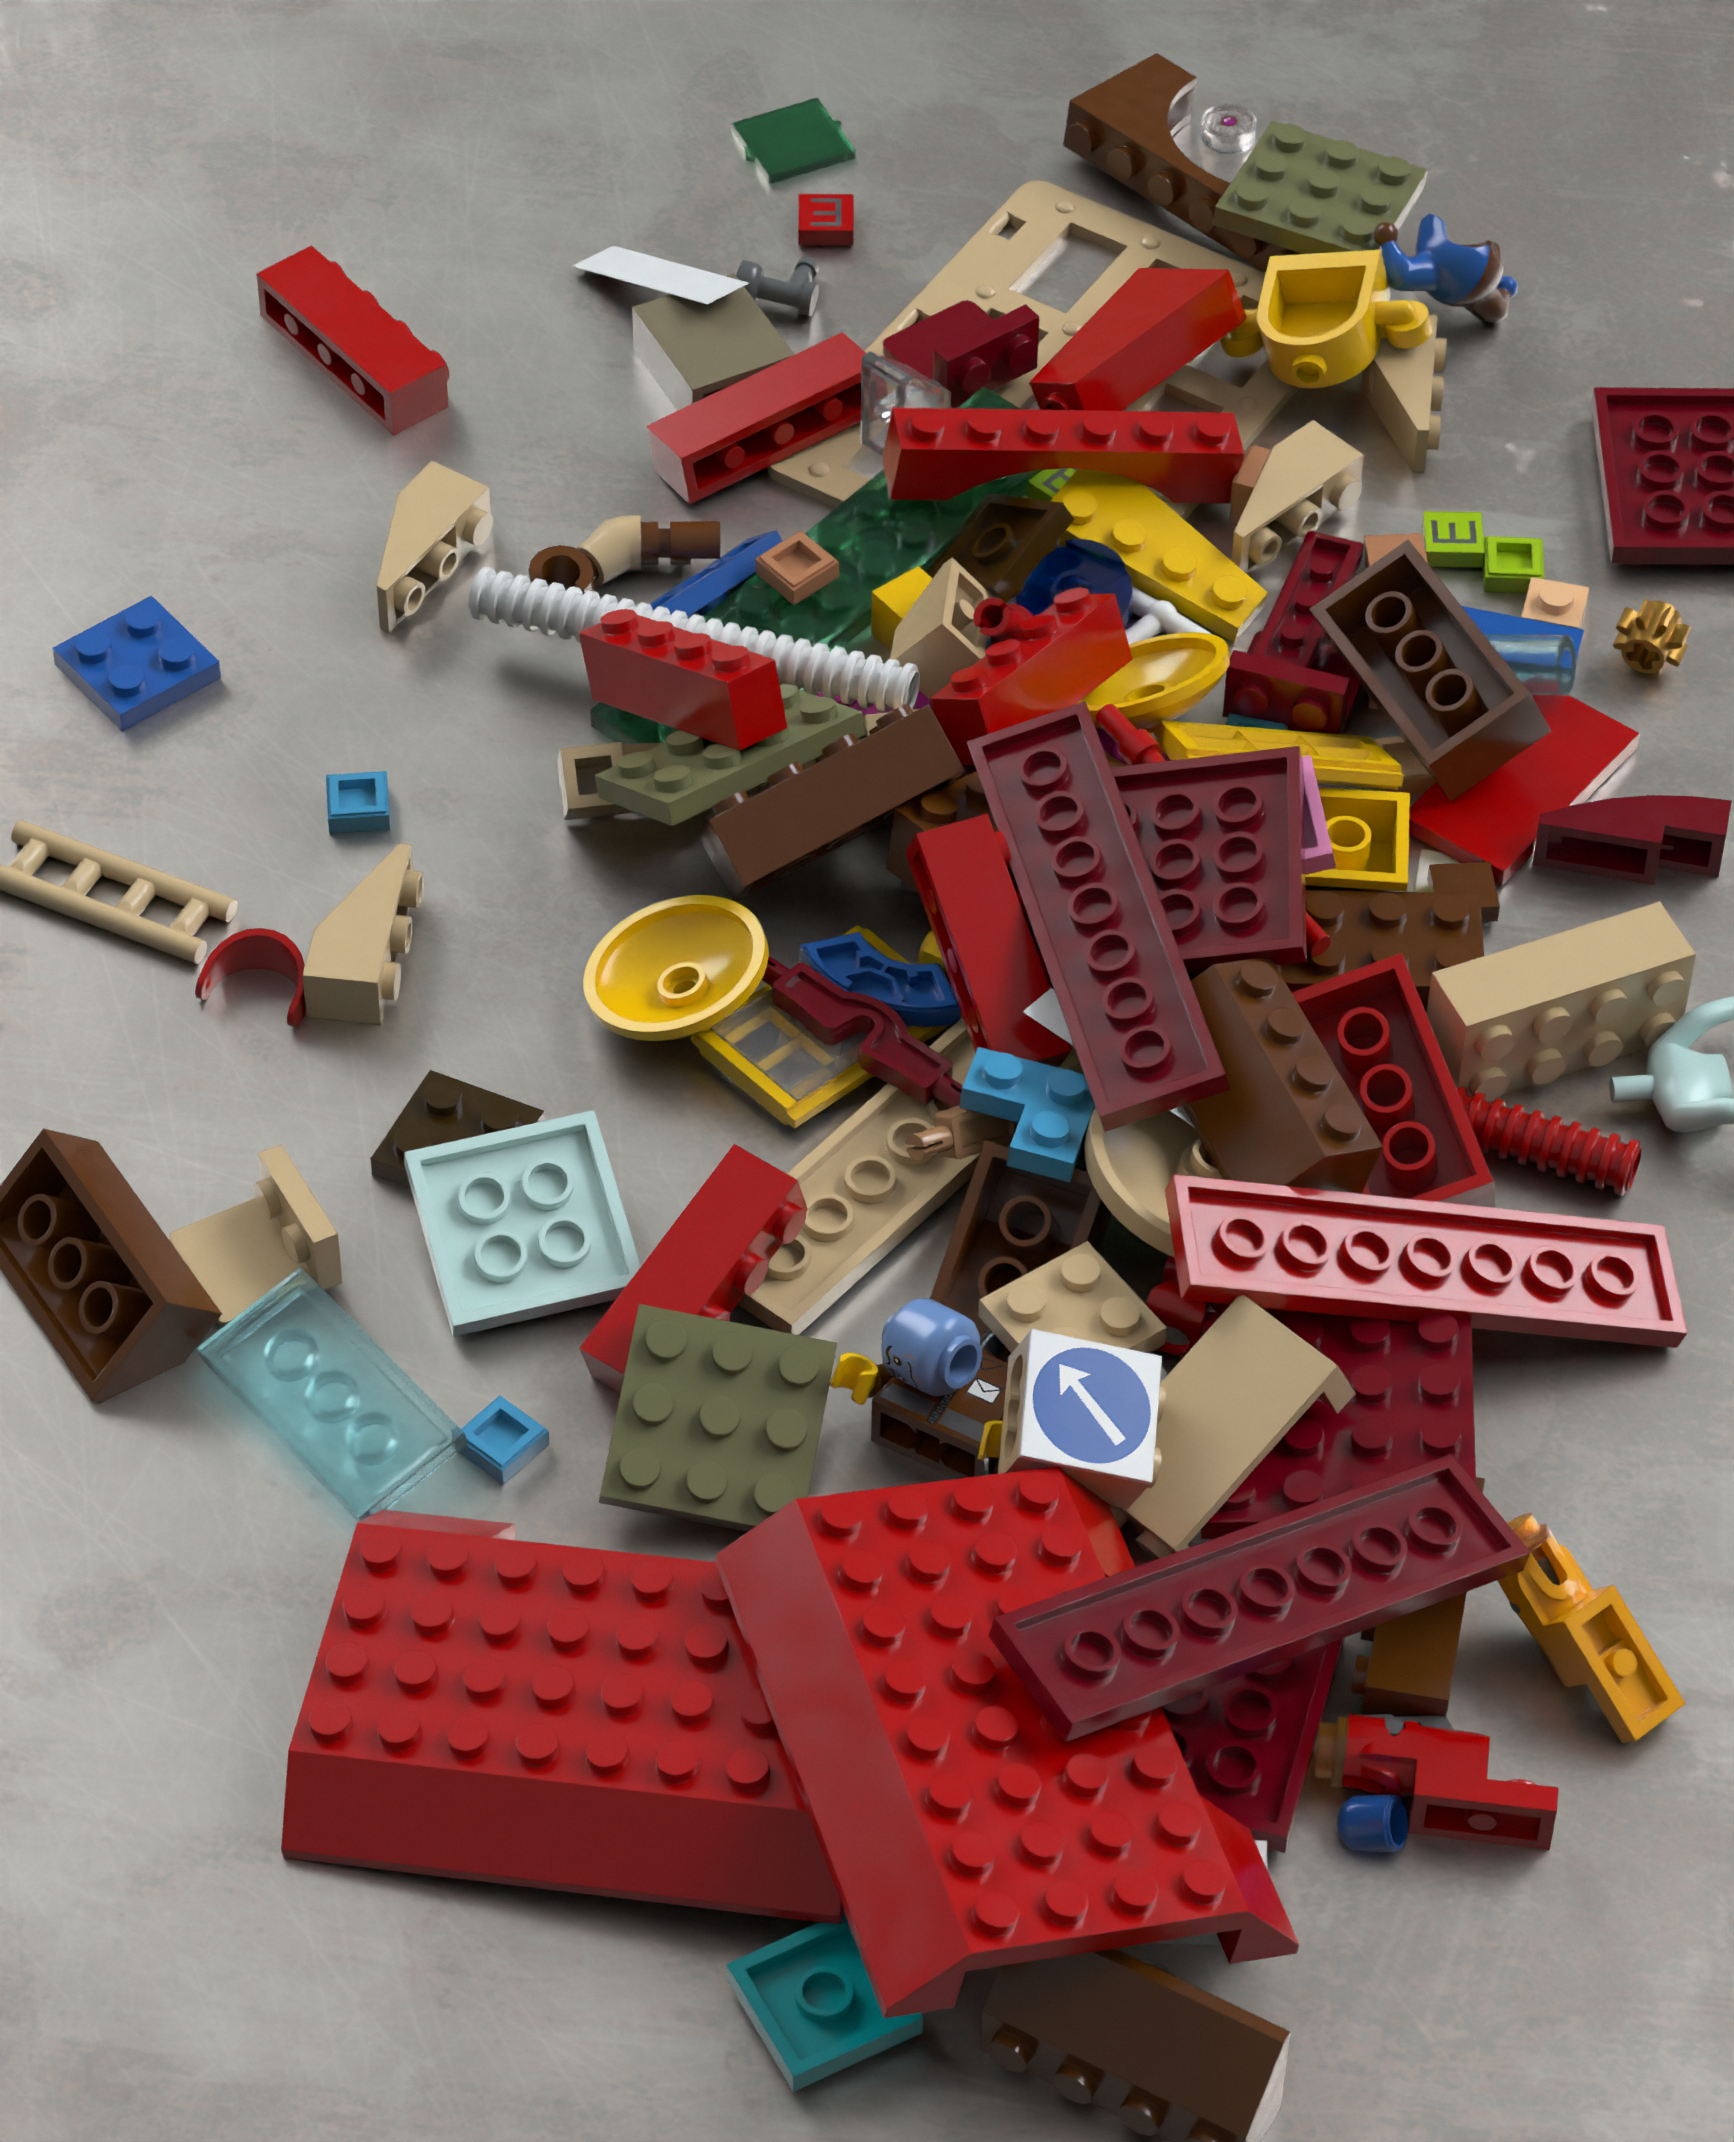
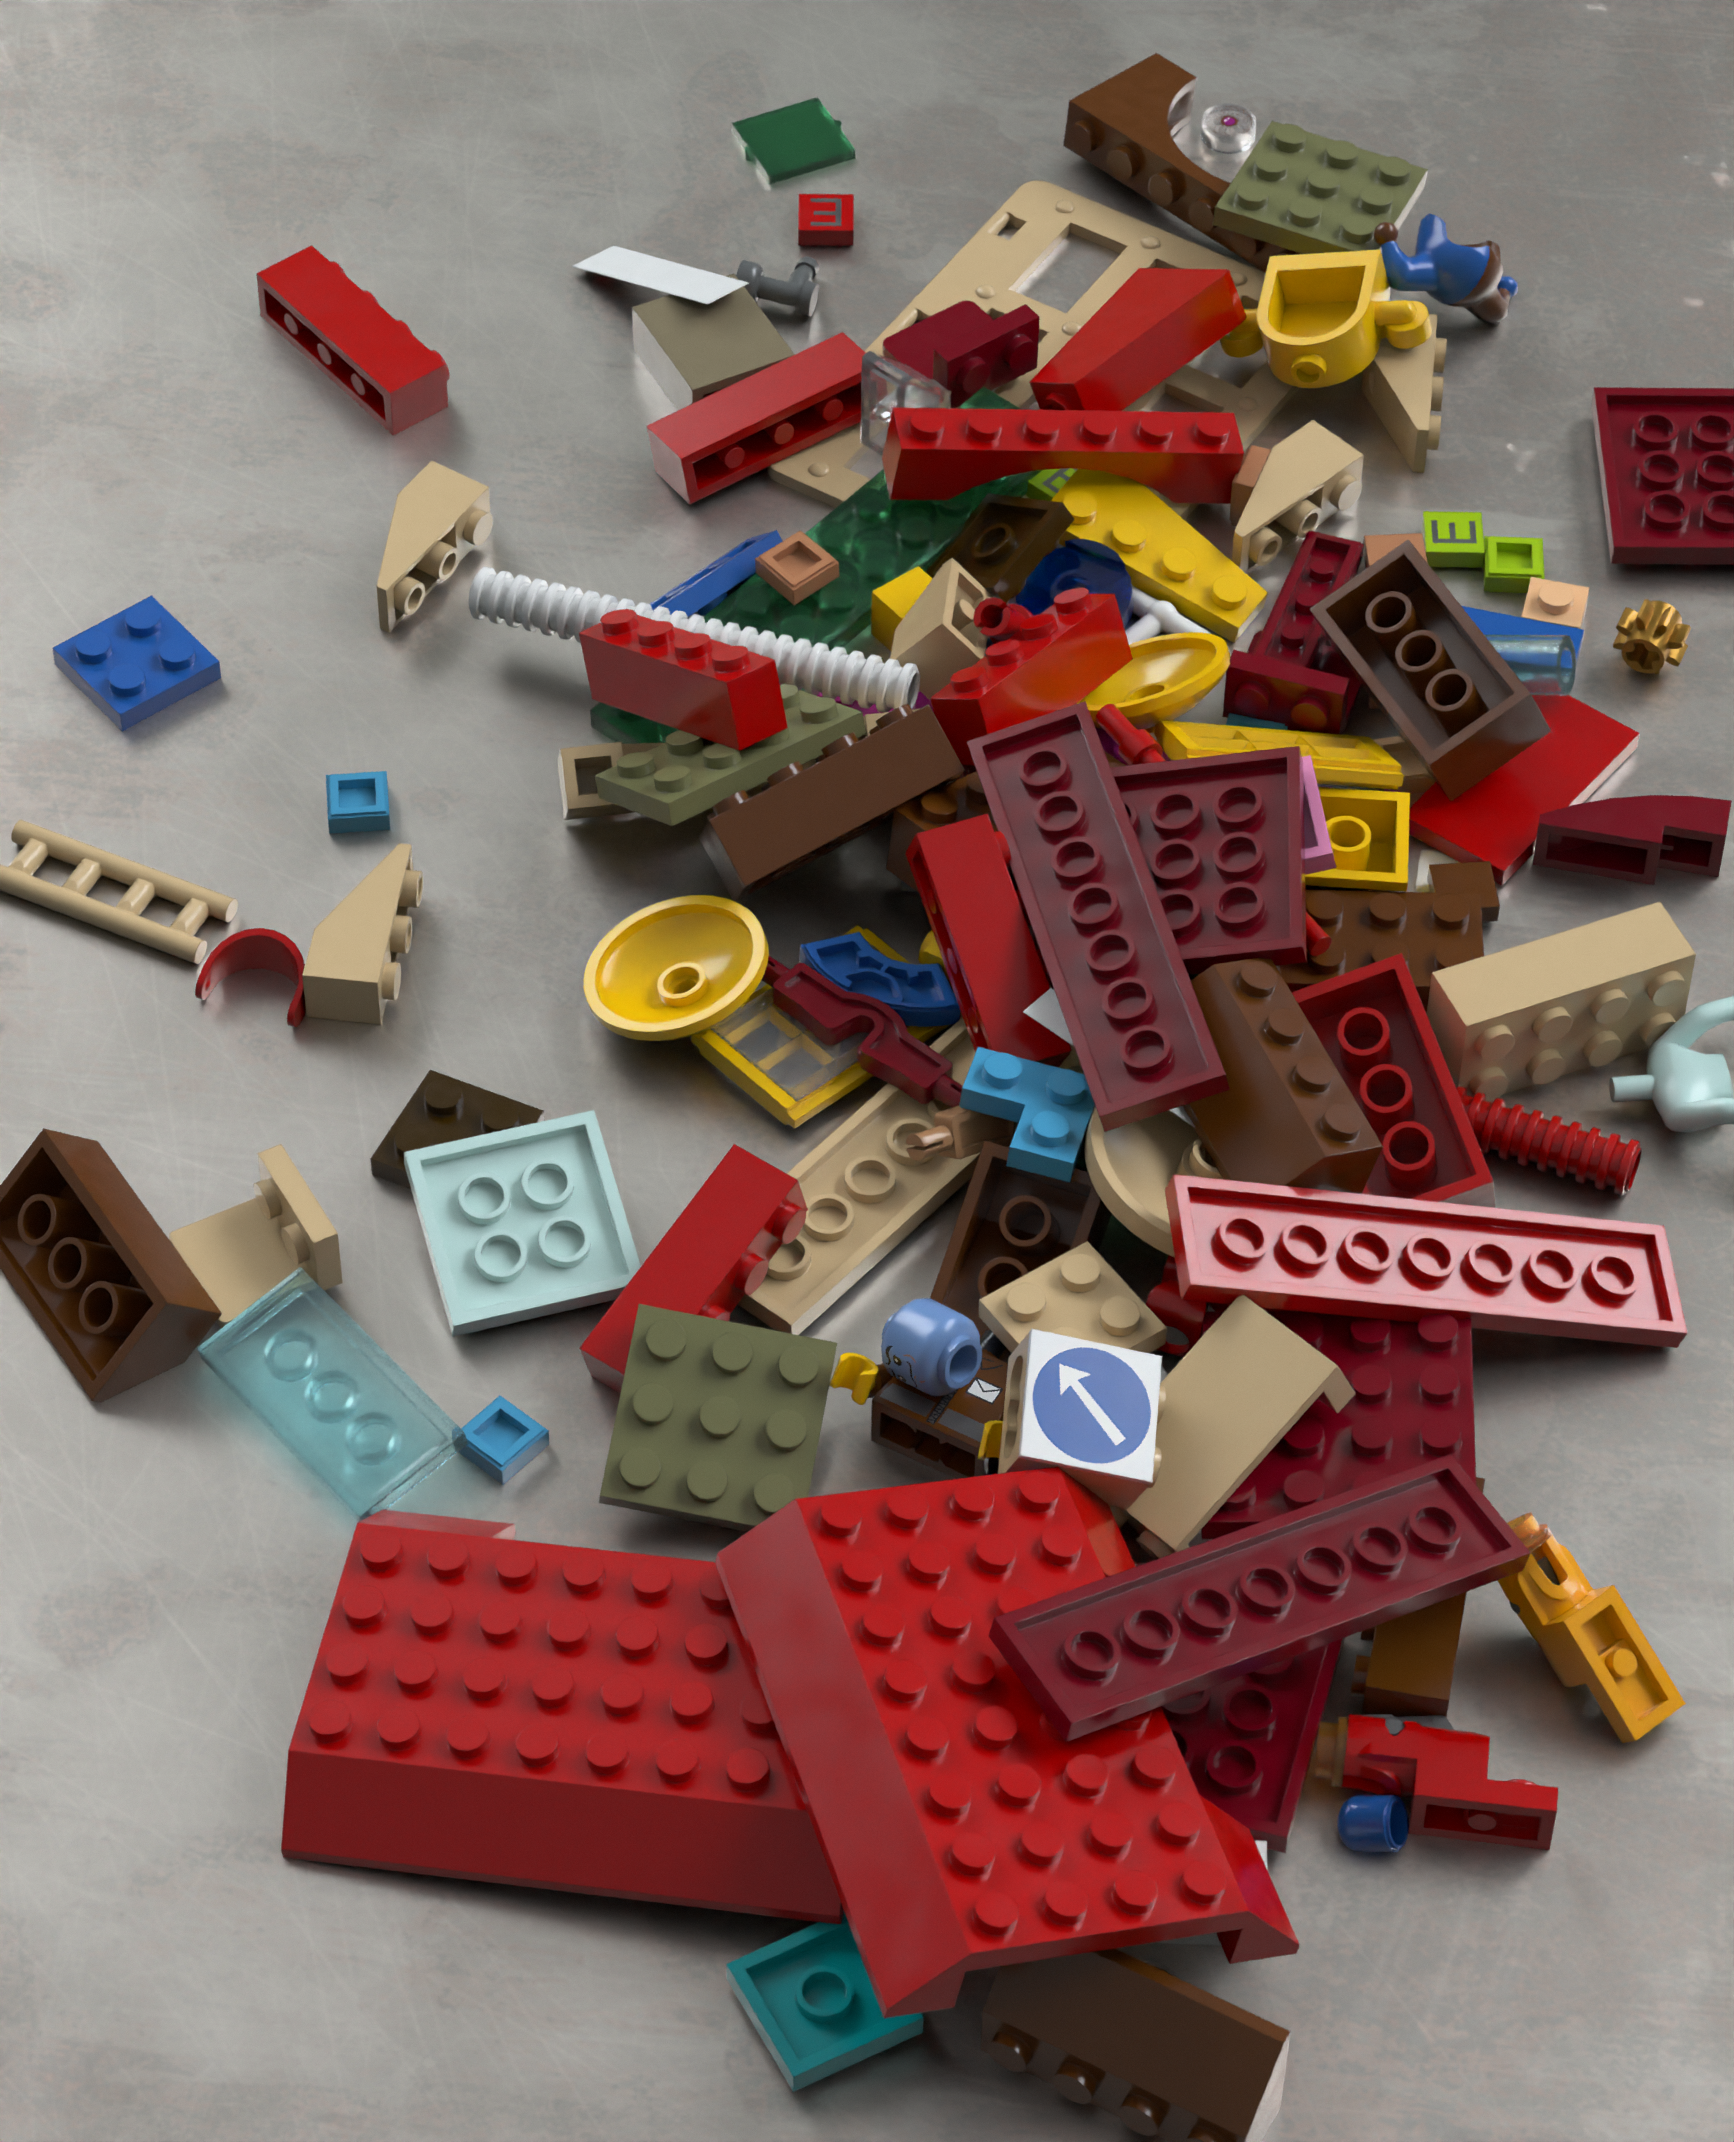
(622, 547): reddish brown piece -> none

